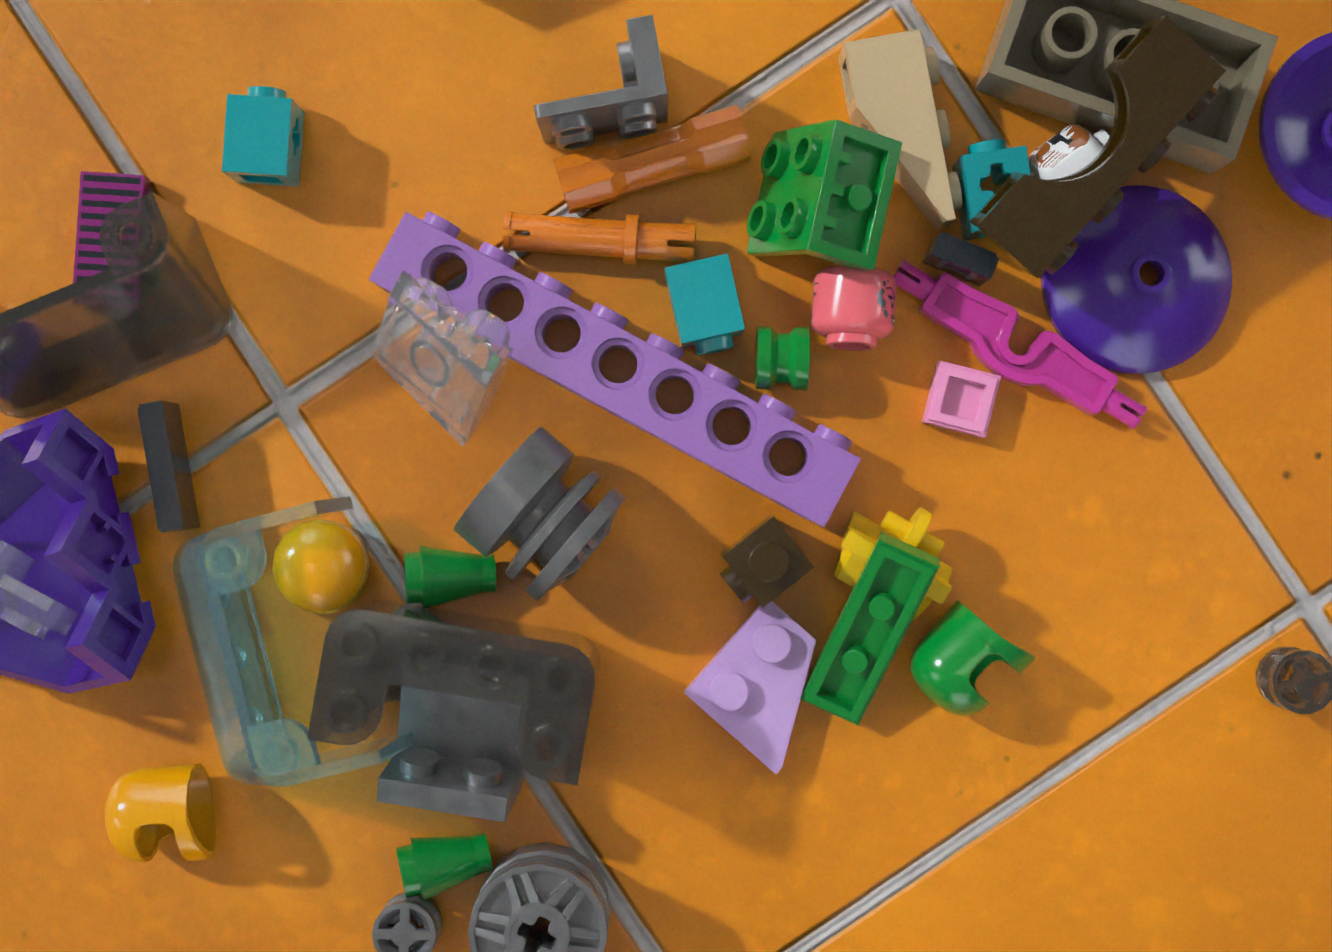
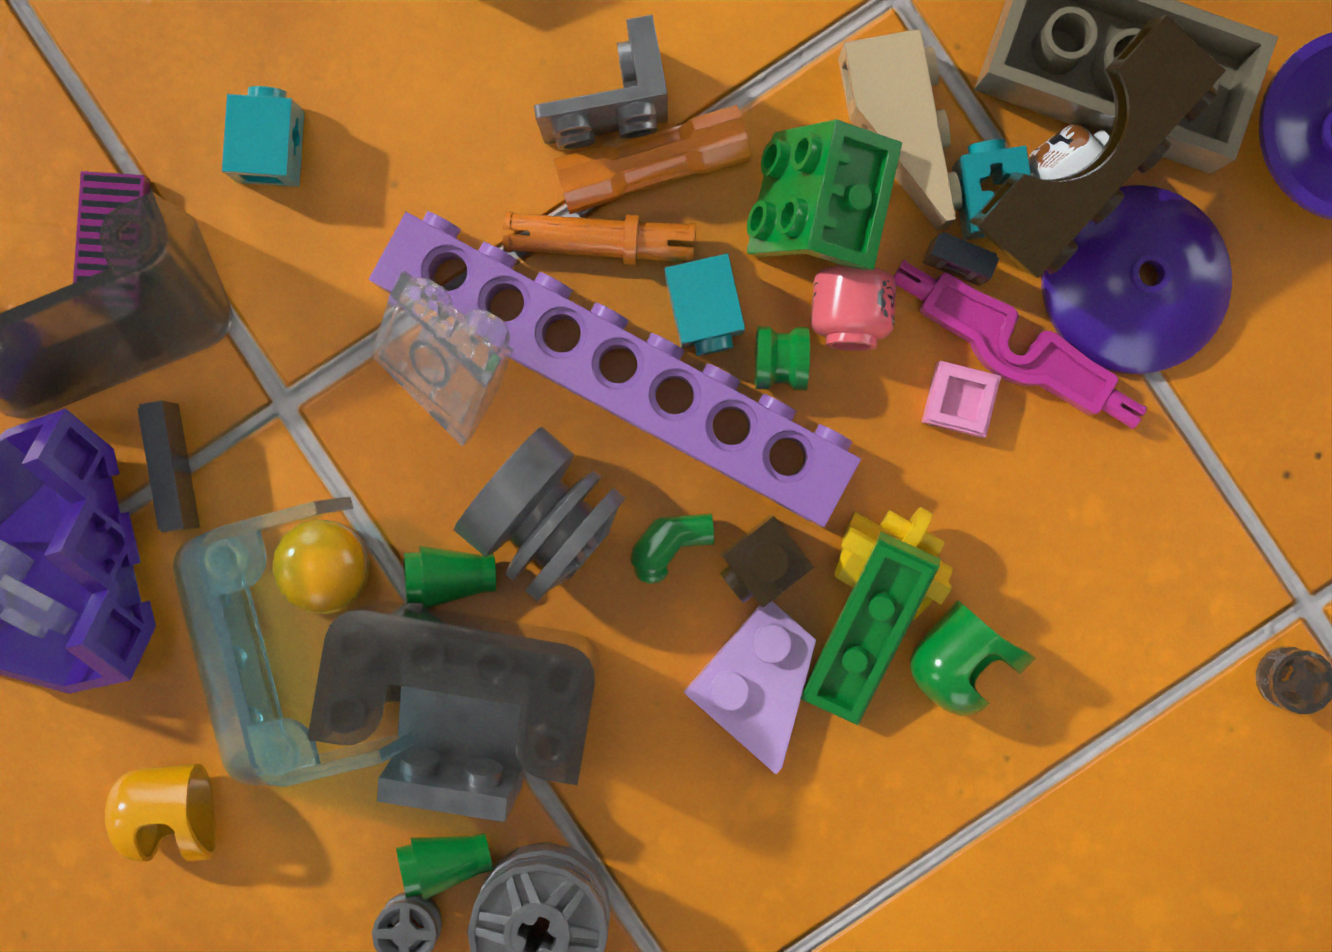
(664, 539): none -> green arm

